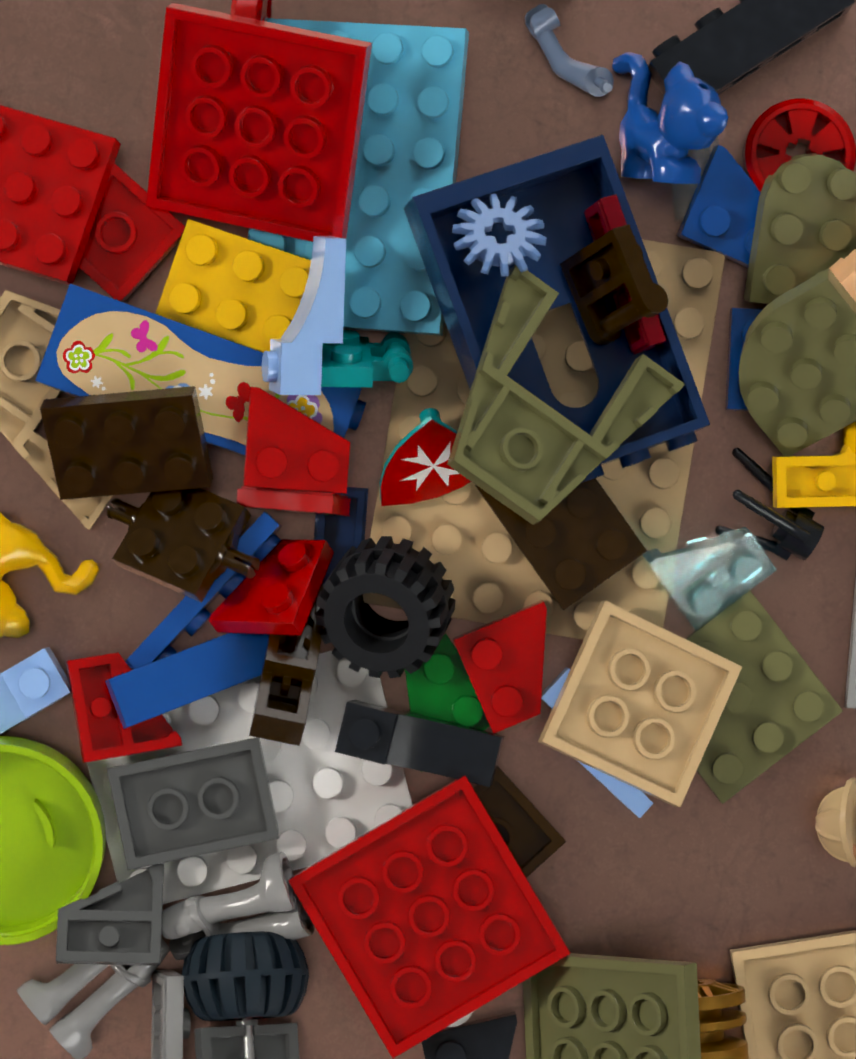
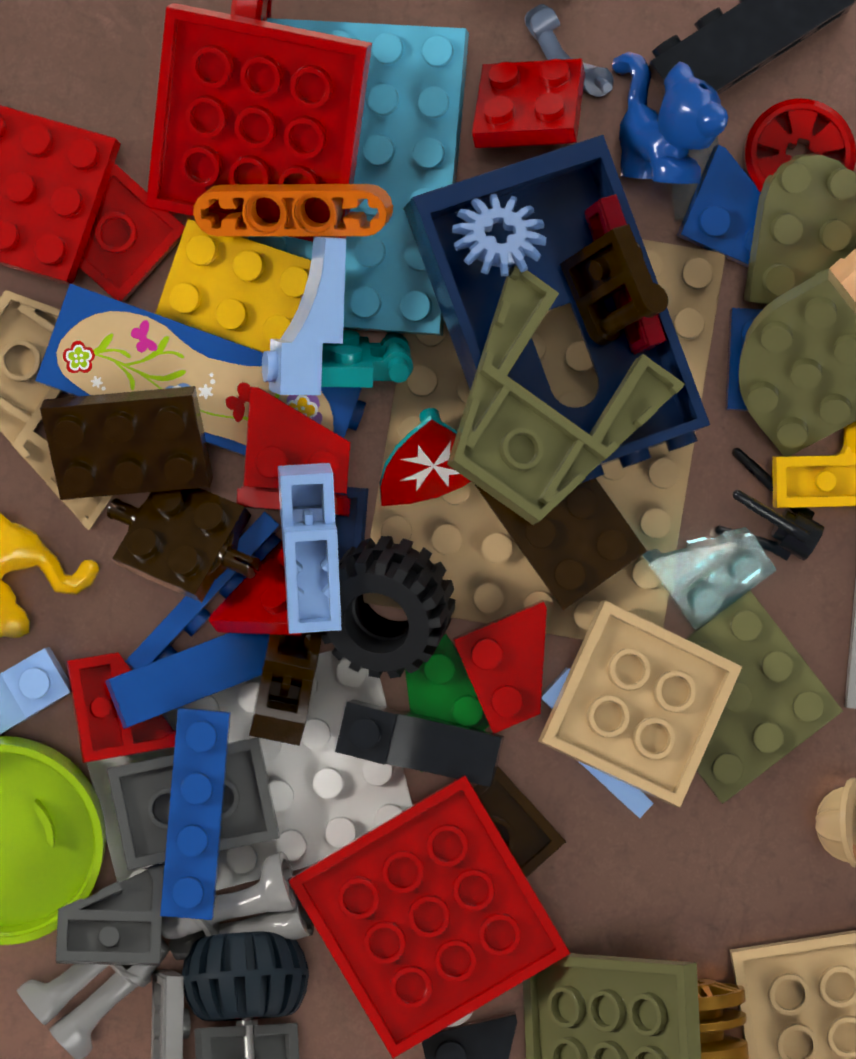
(195, 813): none -> blue plate
(293, 217): none -> orange beam
(310, 547): none -> light blue slope
(529, 103): none -> red plate

